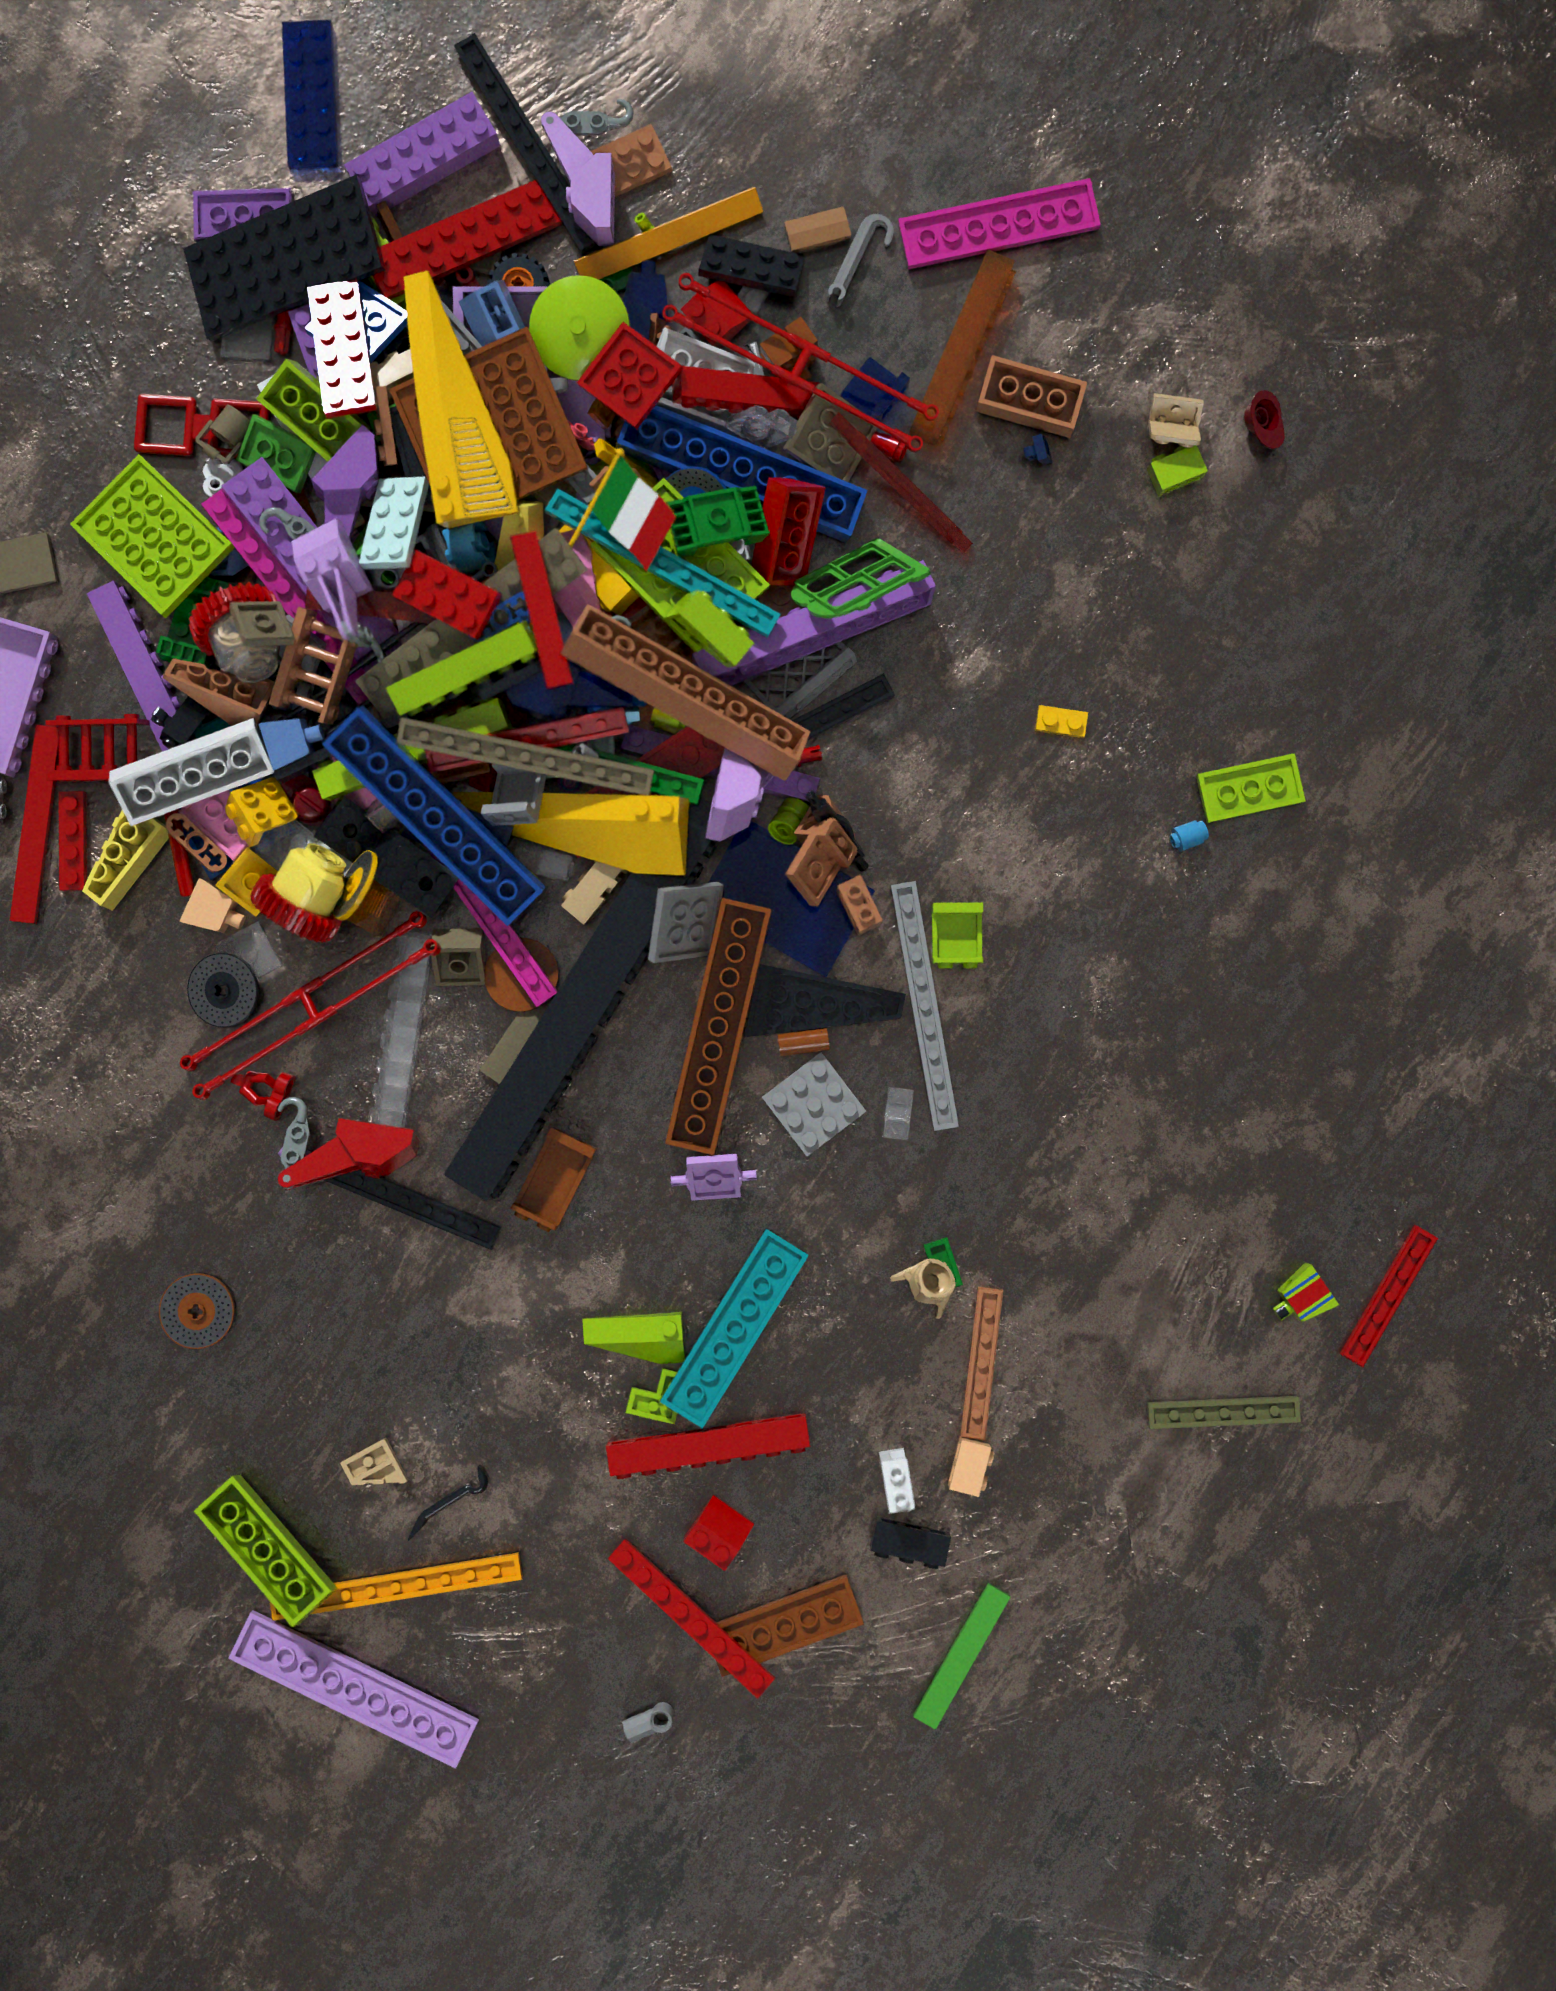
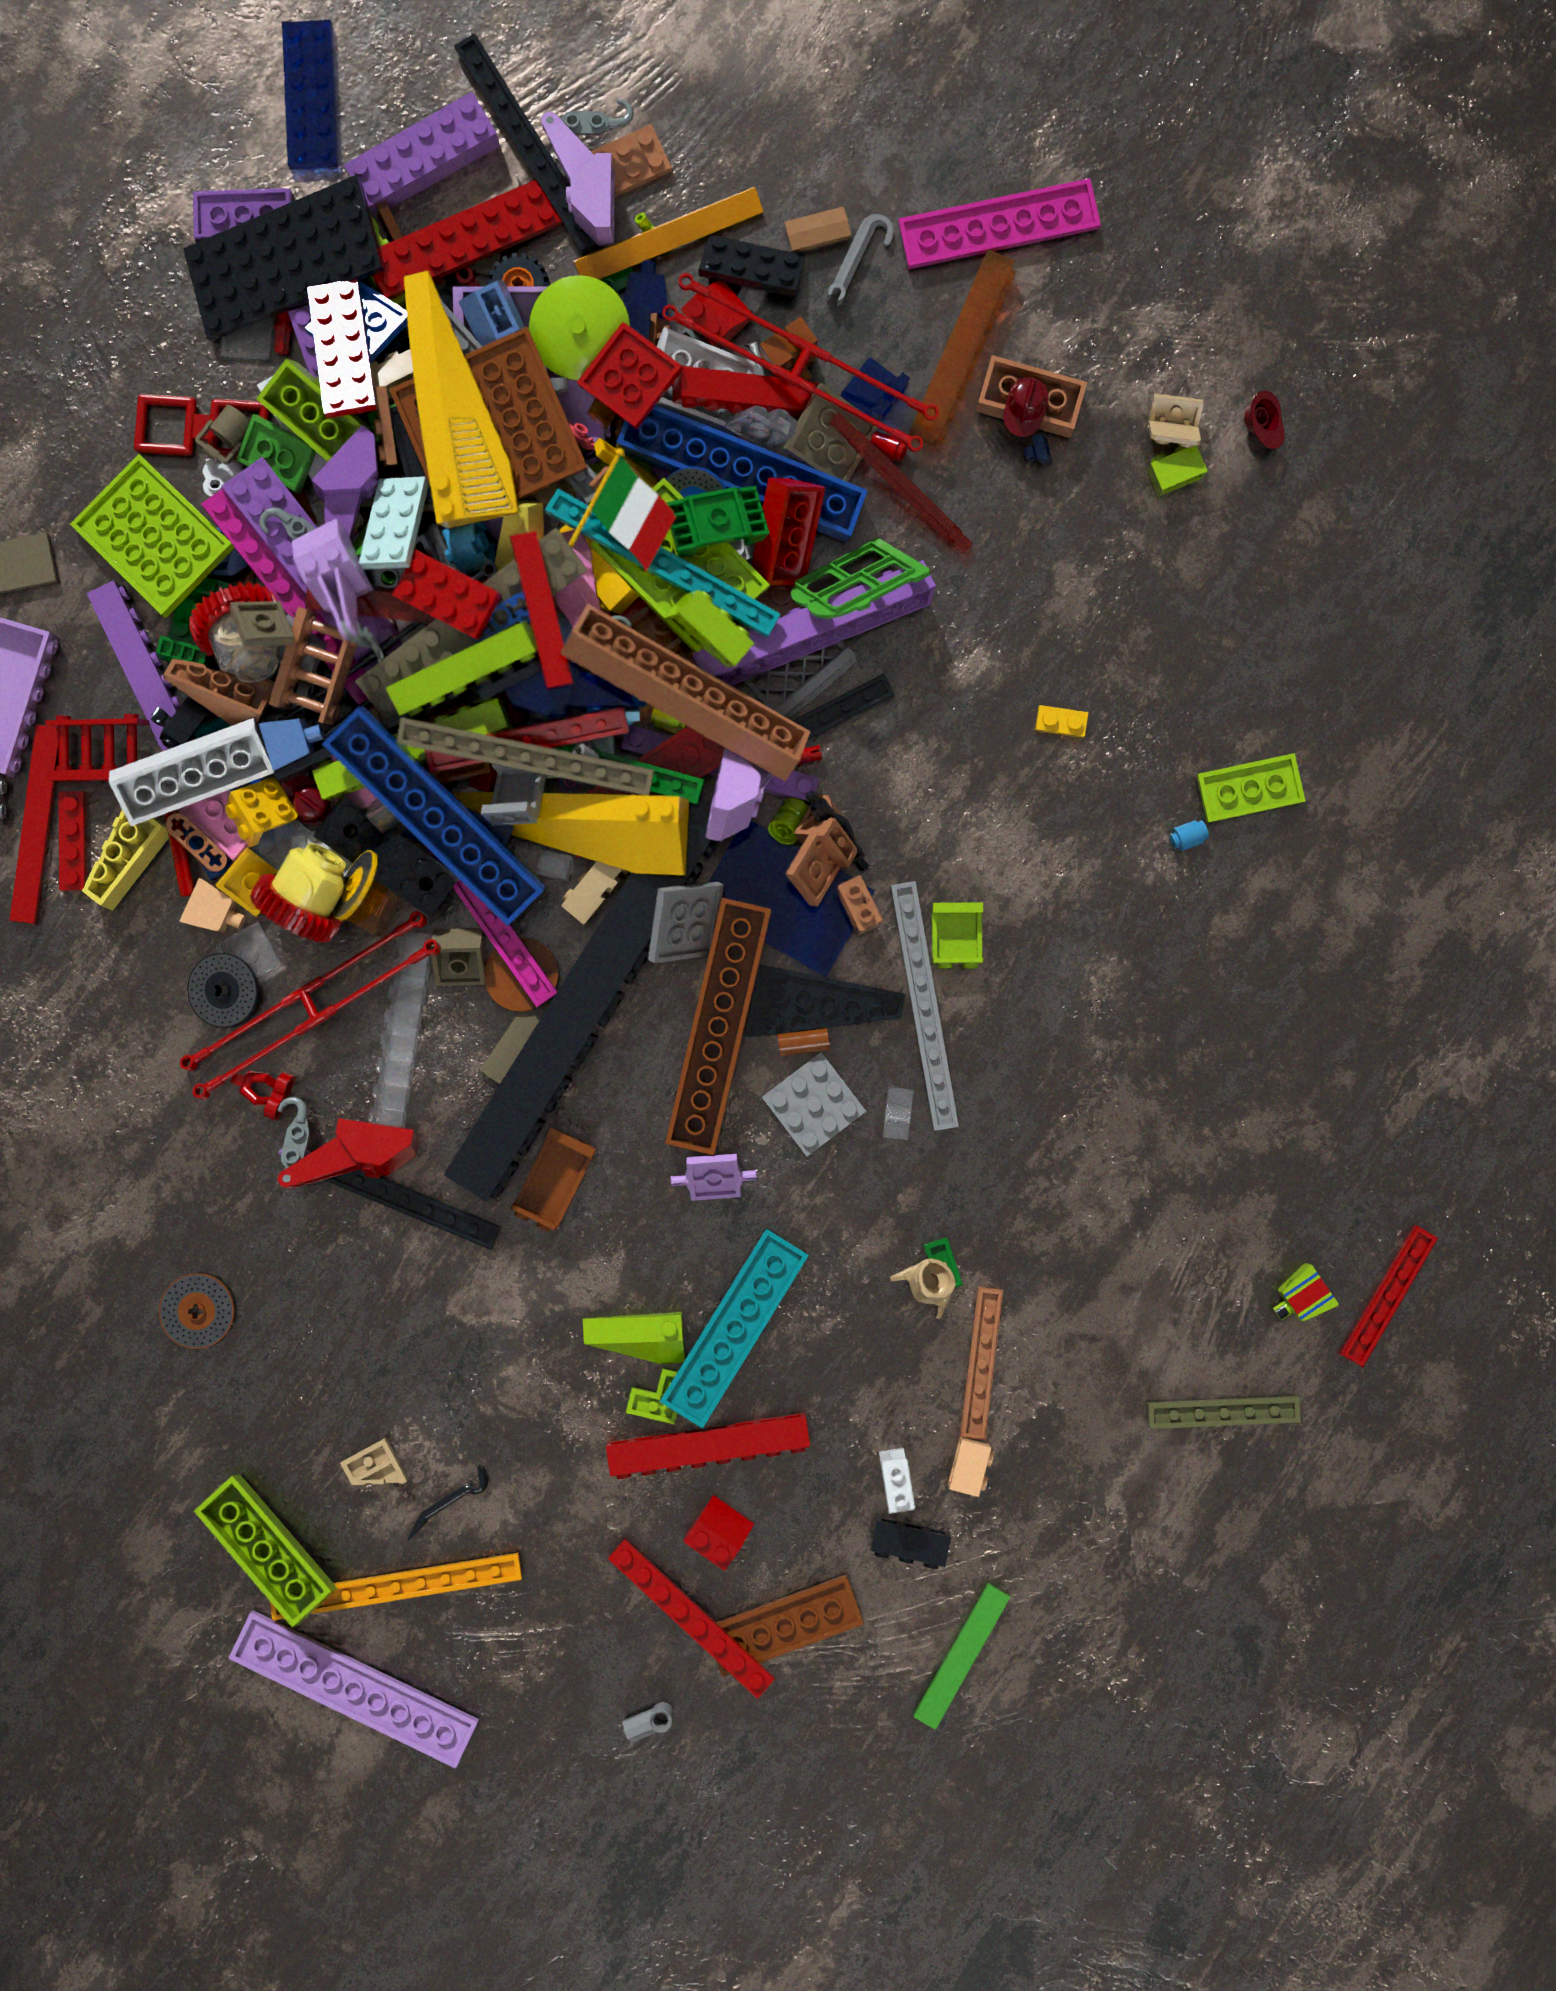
(1025, 406): none -> dark red piece

